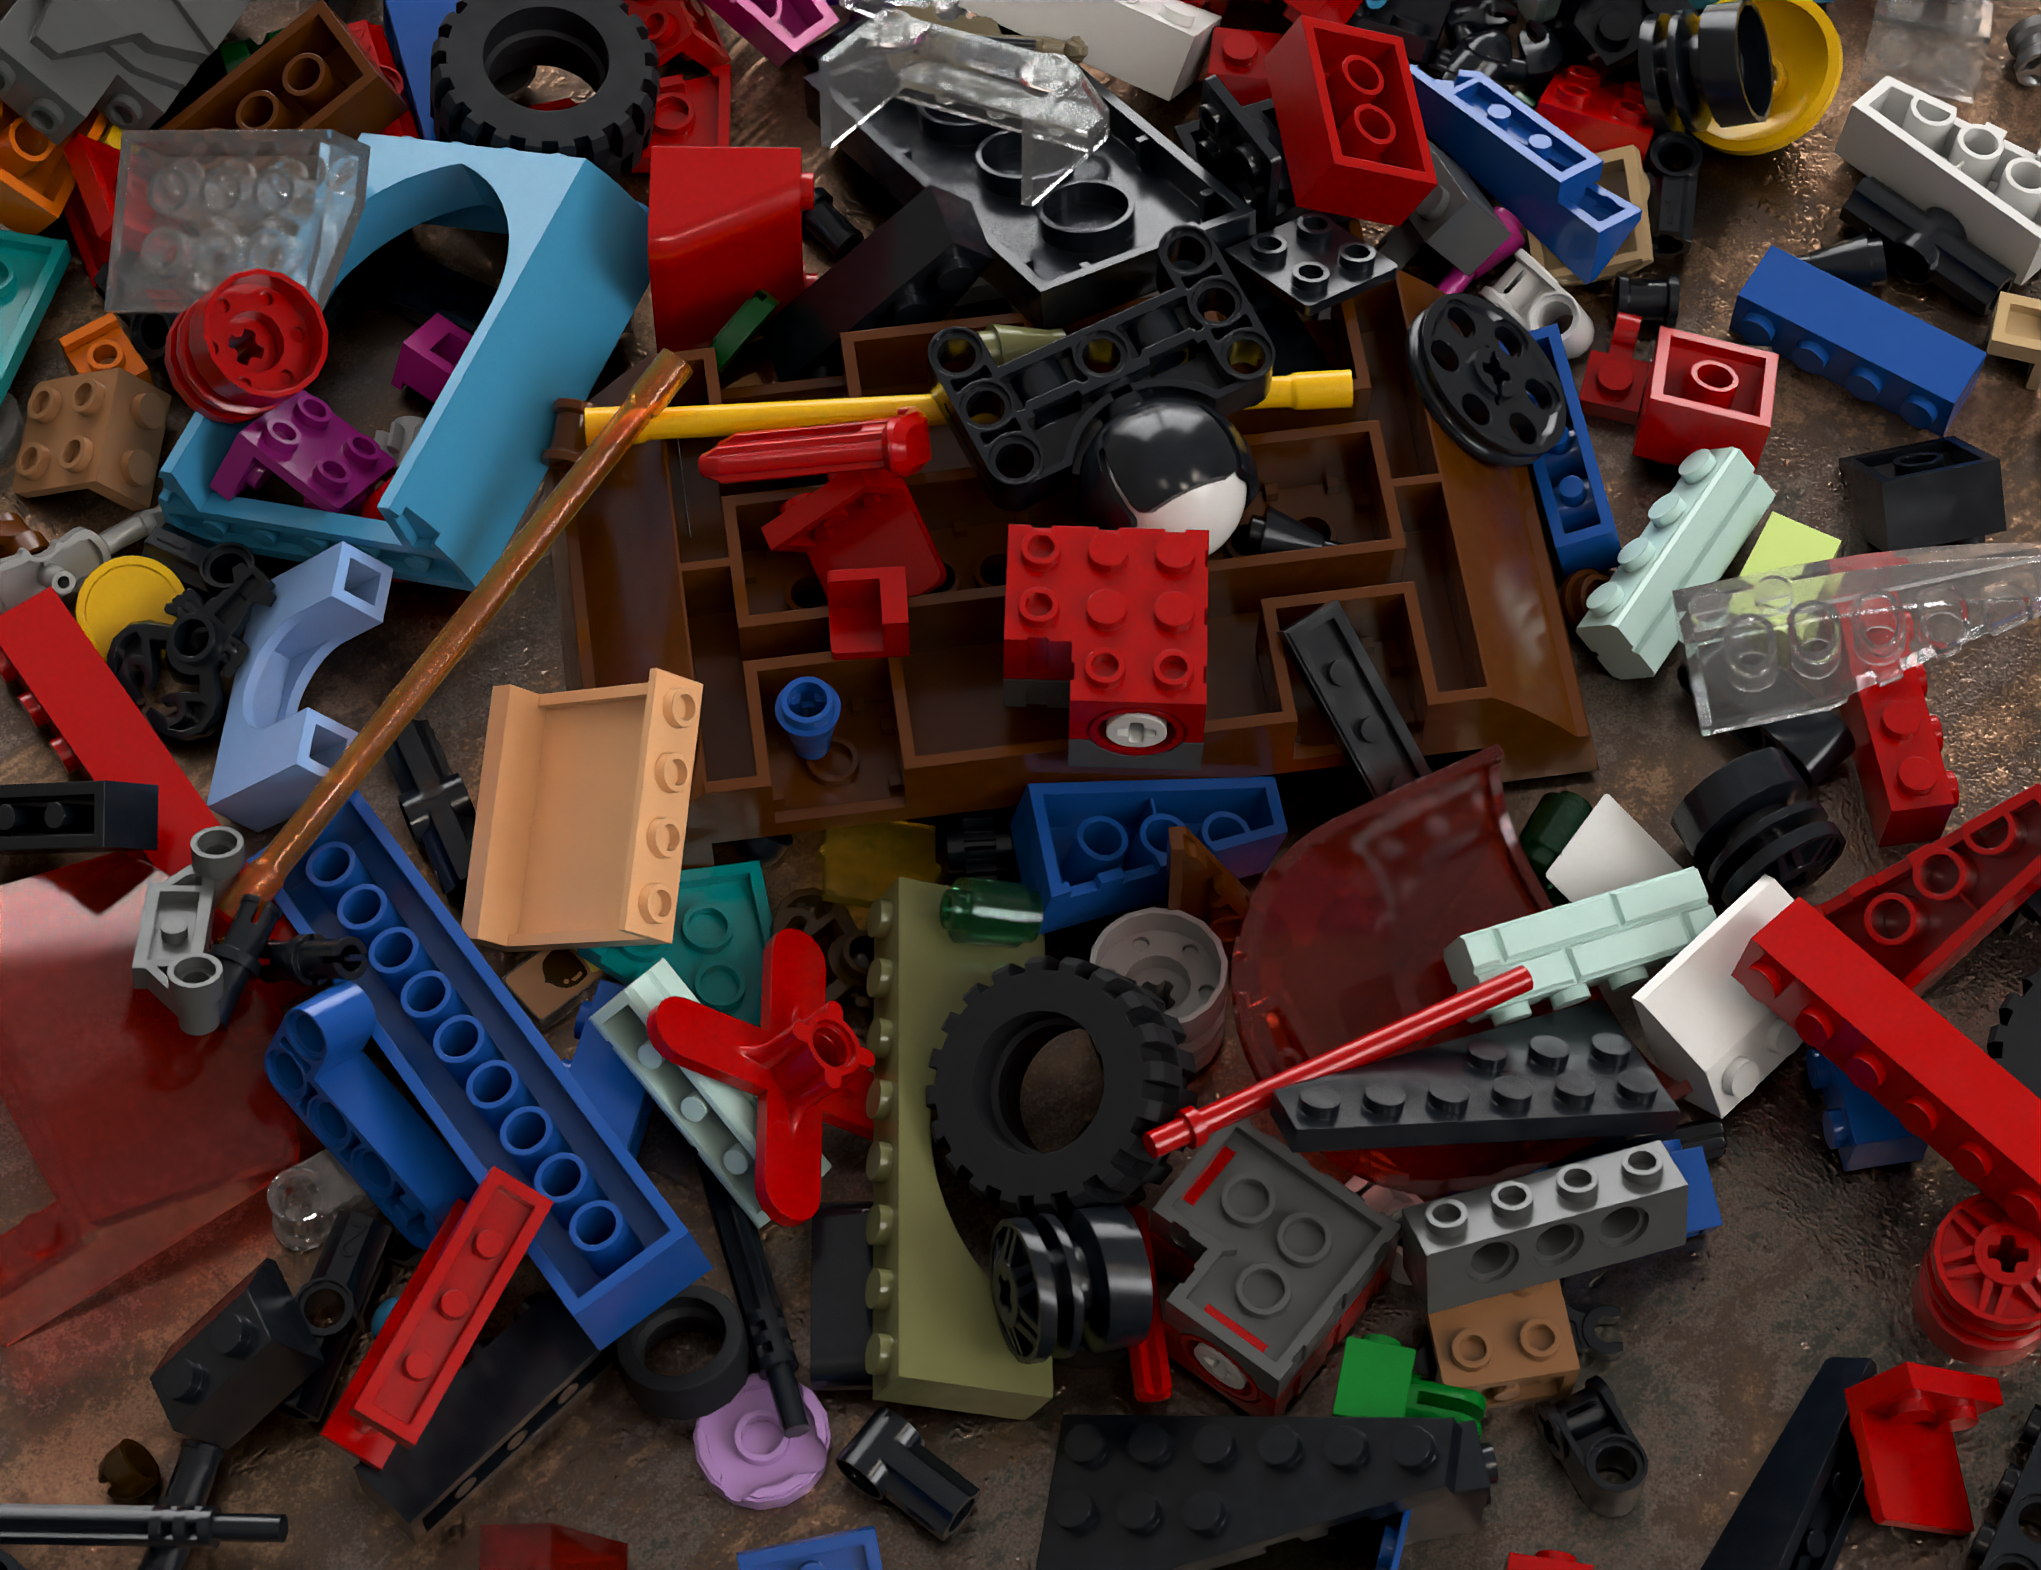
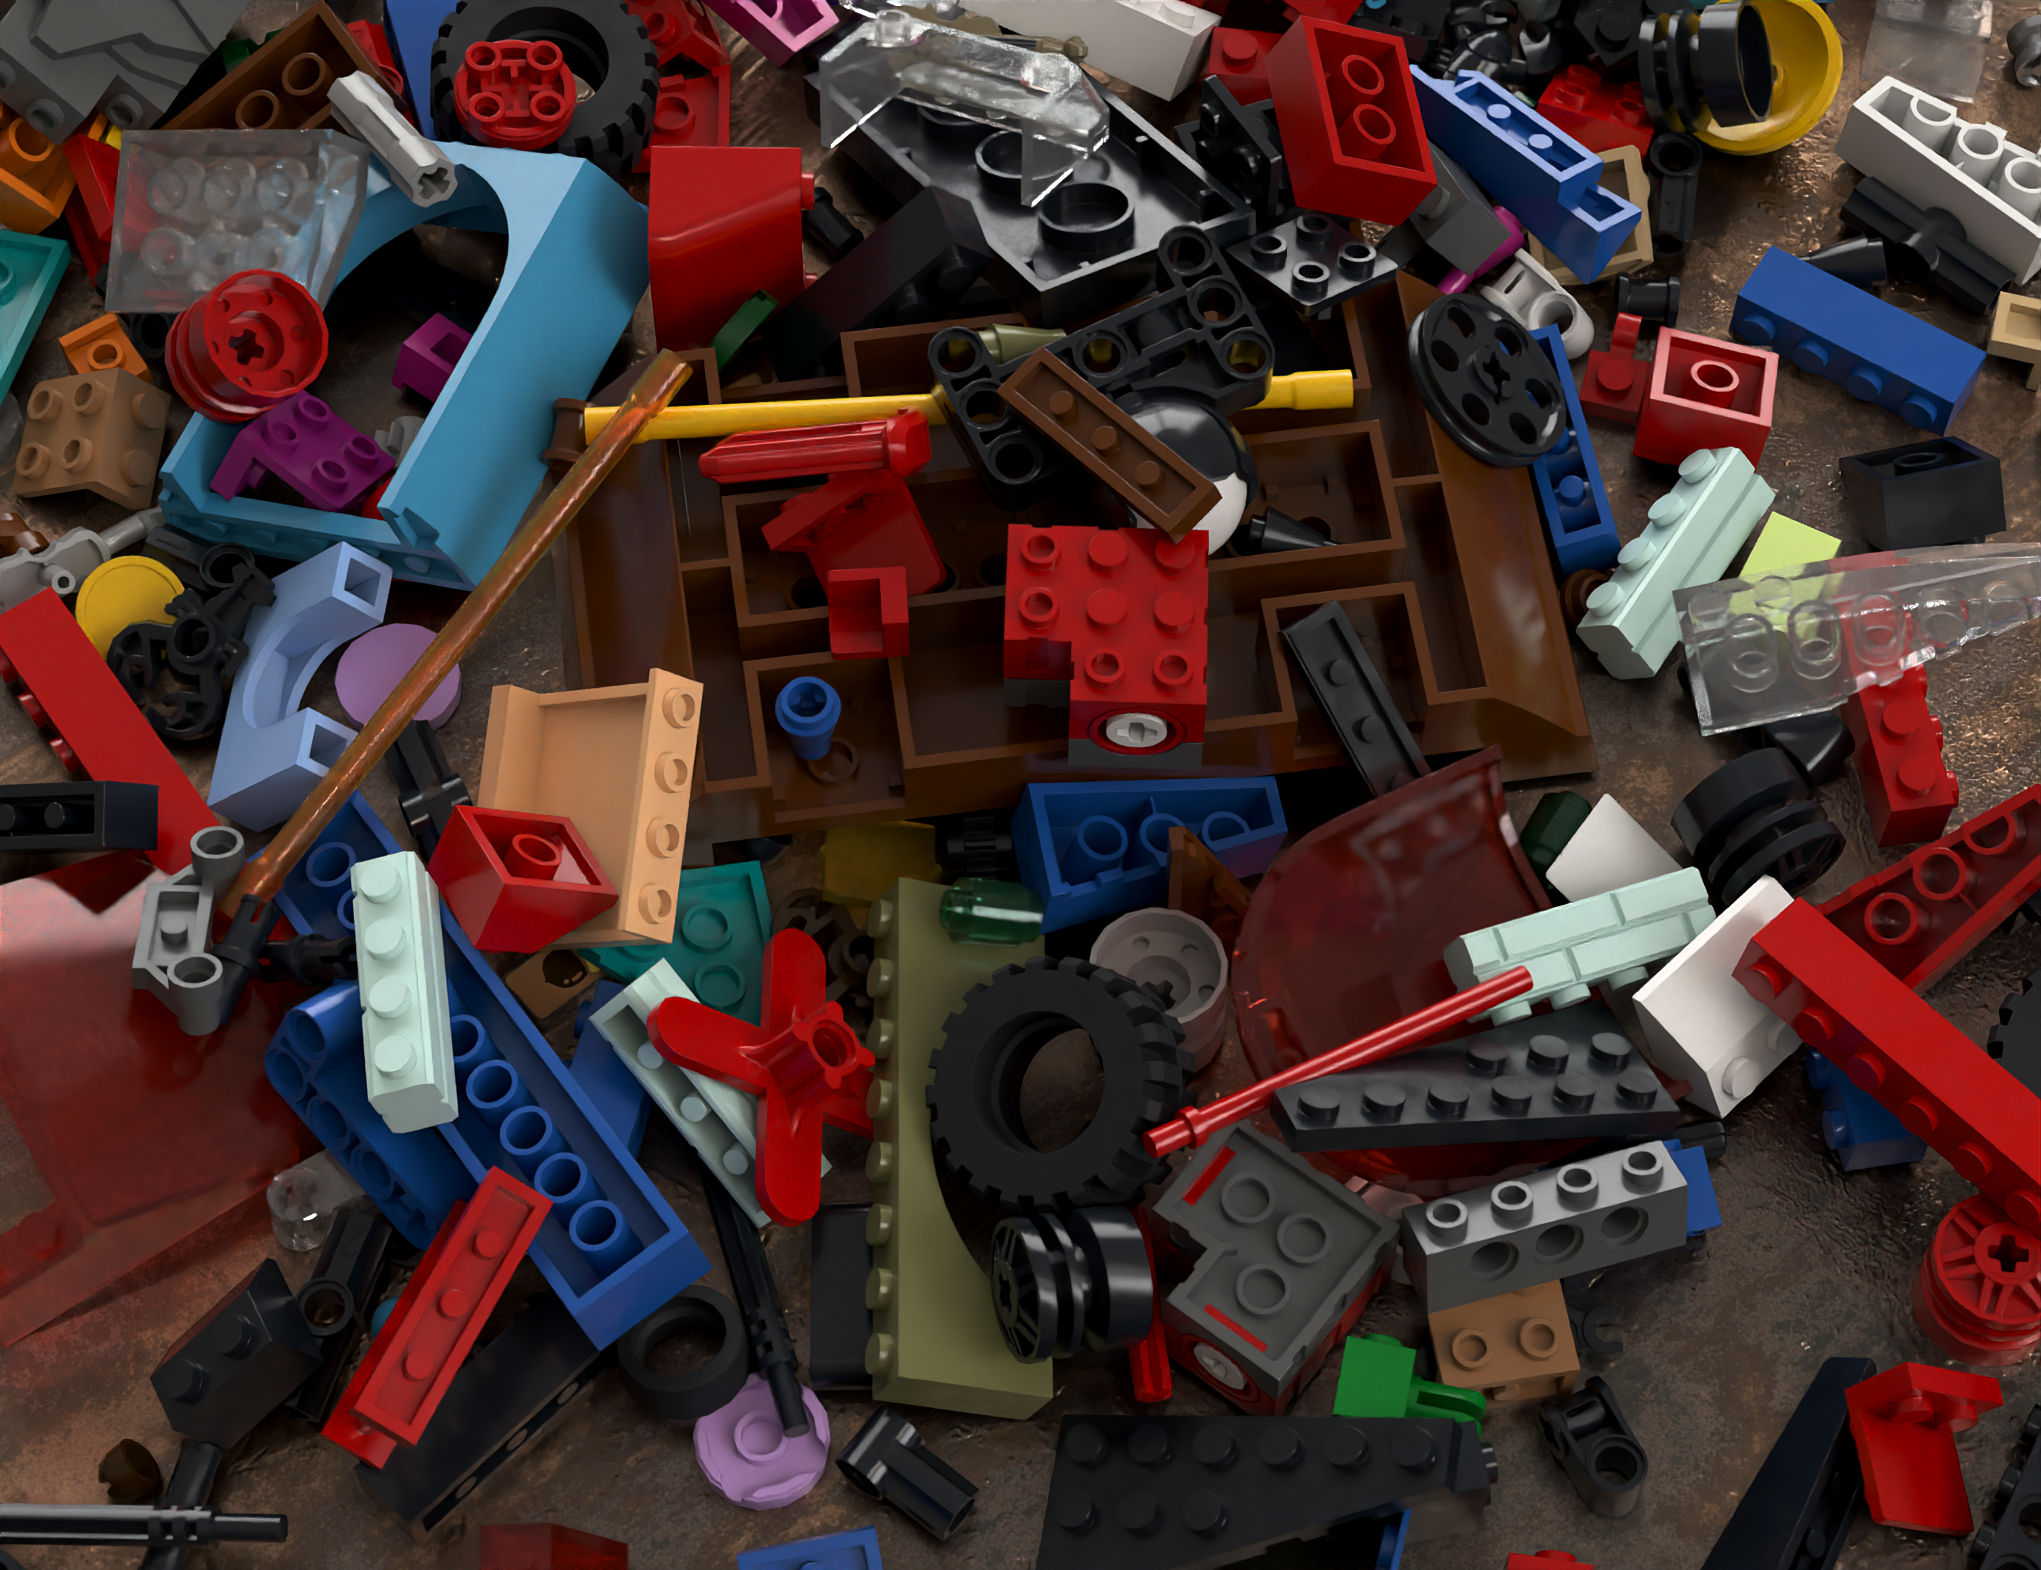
(377, 665): none -> lavender tile
(403, 993): none -> light aqua brick
(412, 160): none -> light grey axle
(514, 93): none -> red tile
(517, 878): none -> red slope
(1109, 445): none -> reddish brown plate

